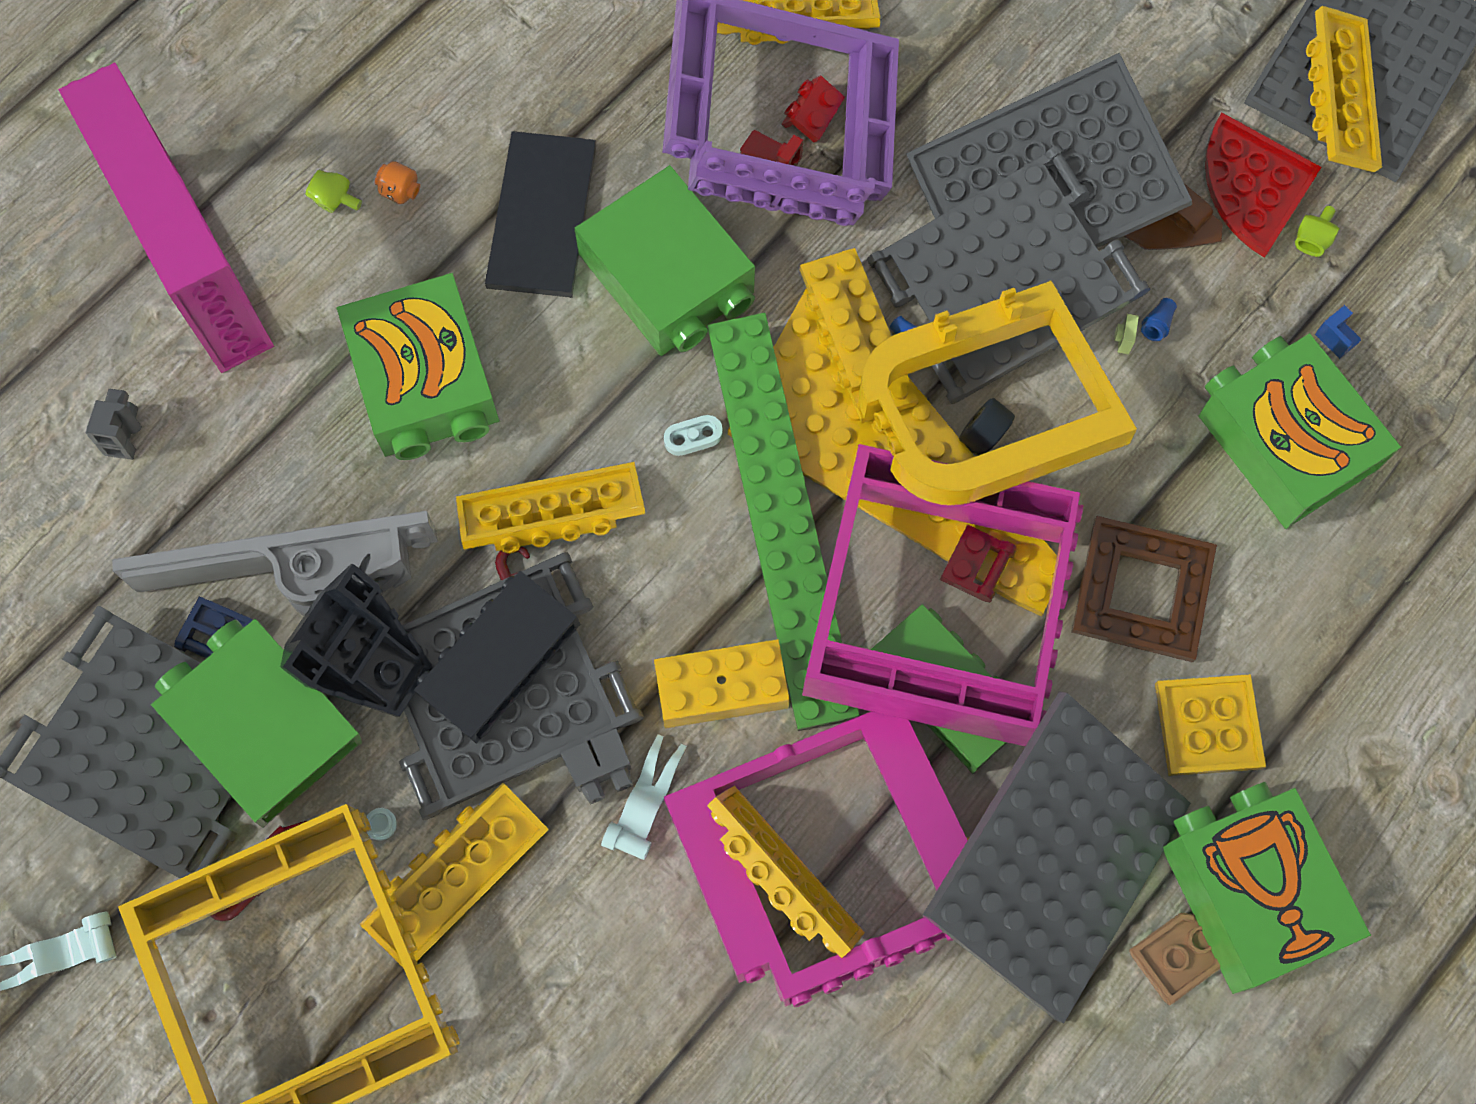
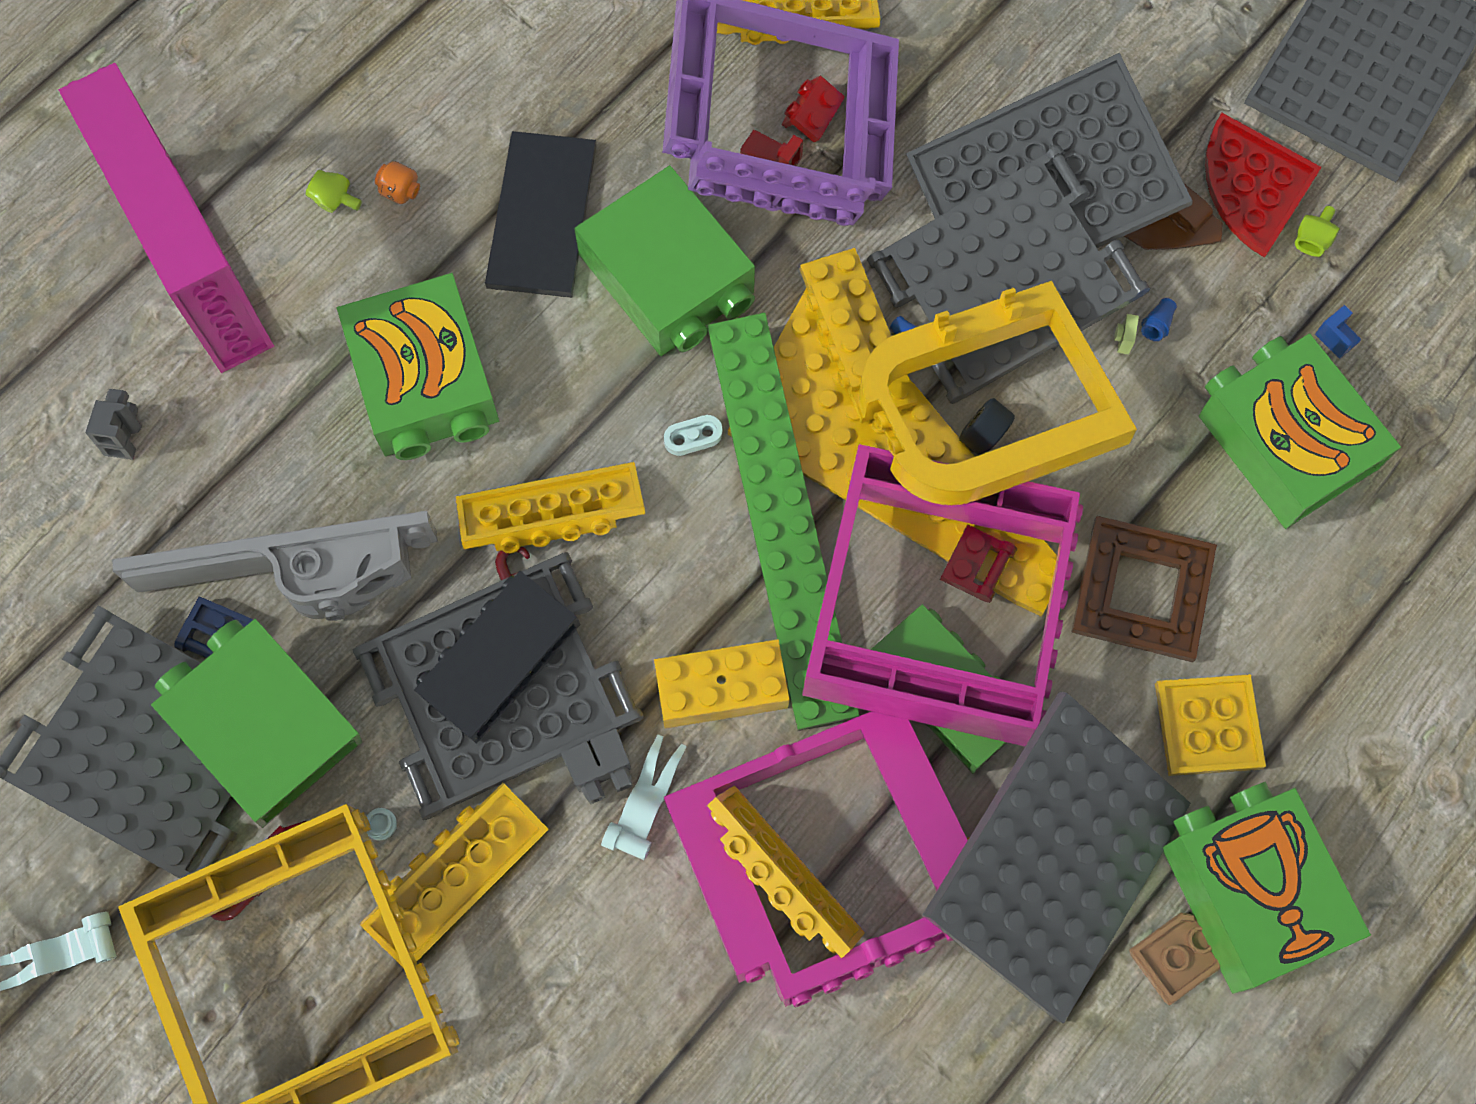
(355, 647): black wedge -> none
(1344, 89): yellow plate -> none

